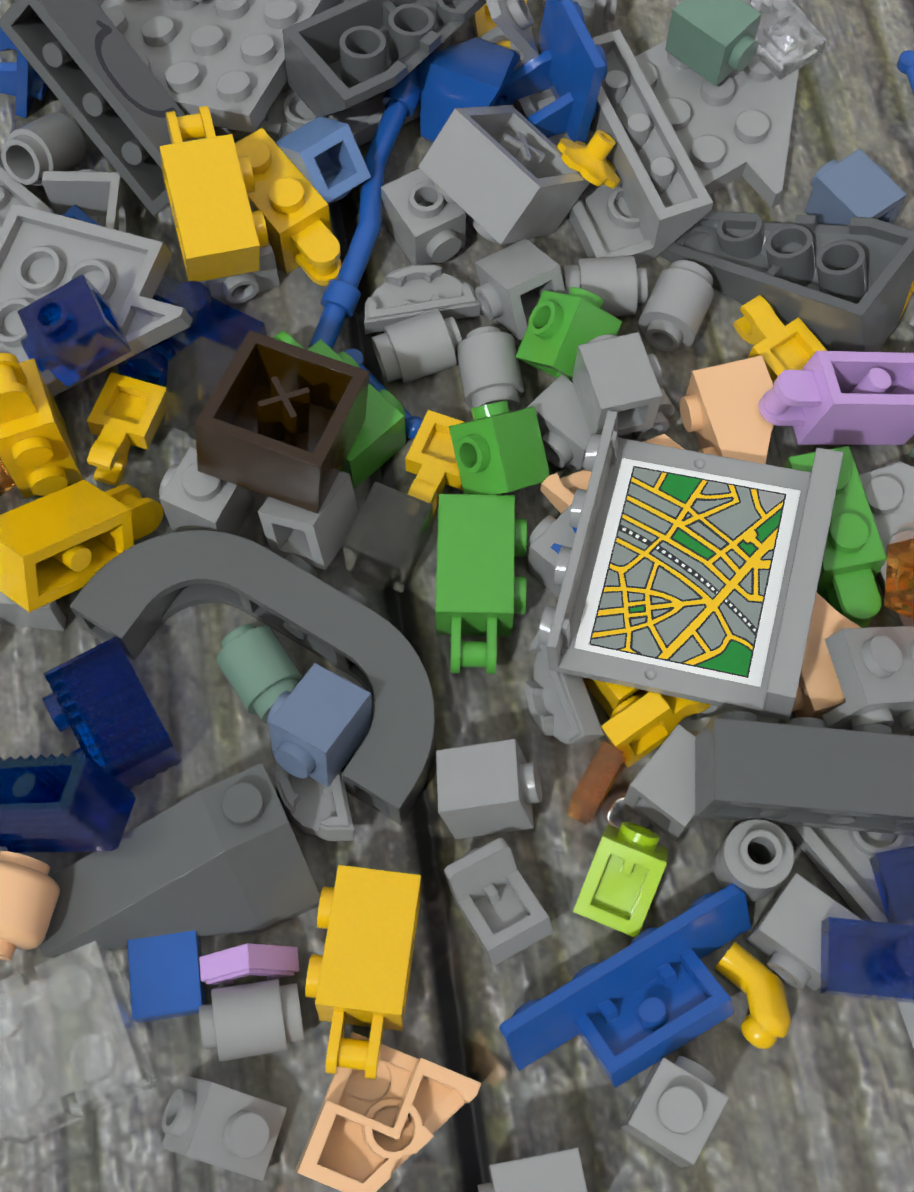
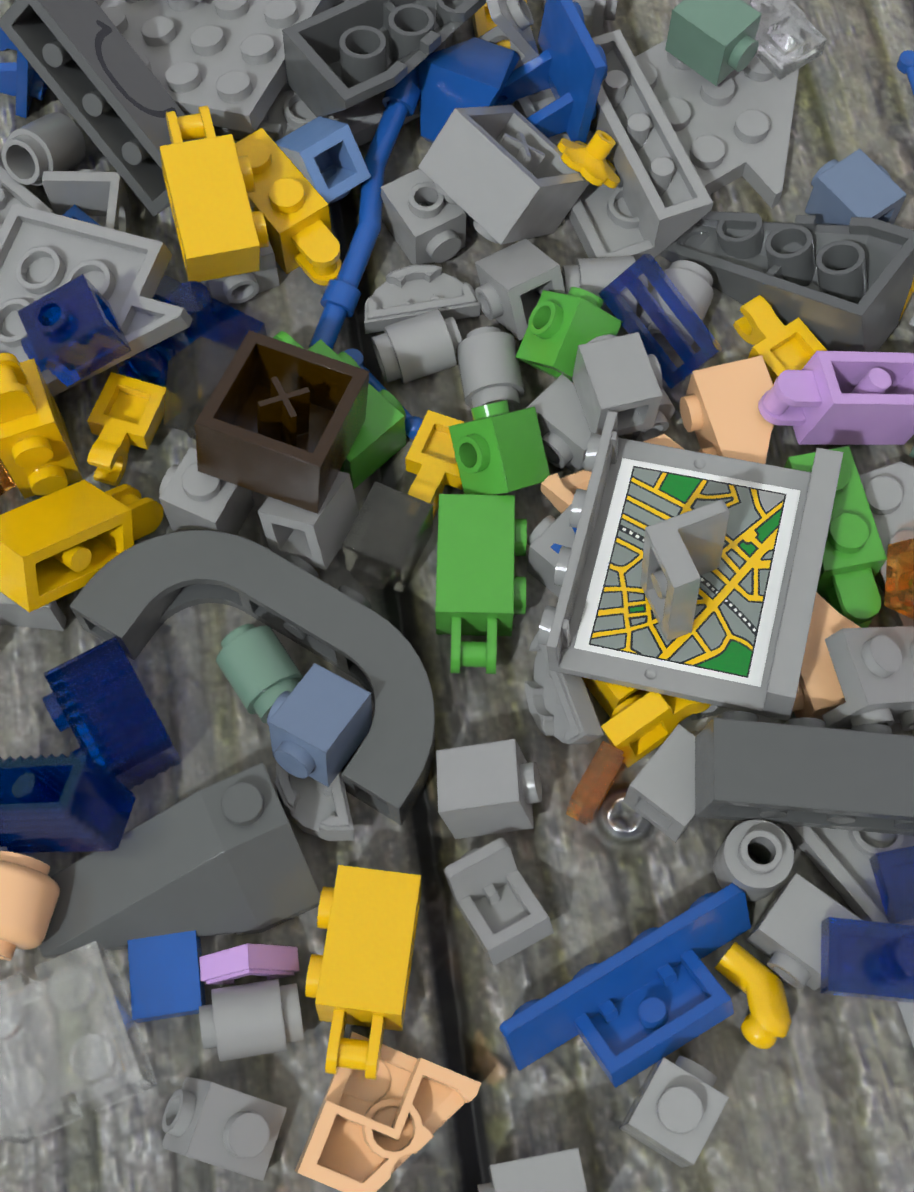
(623, 878): lime bracket -> none
(630, 321): none -> clear blue tile
(674, 559): none -> light grey panel

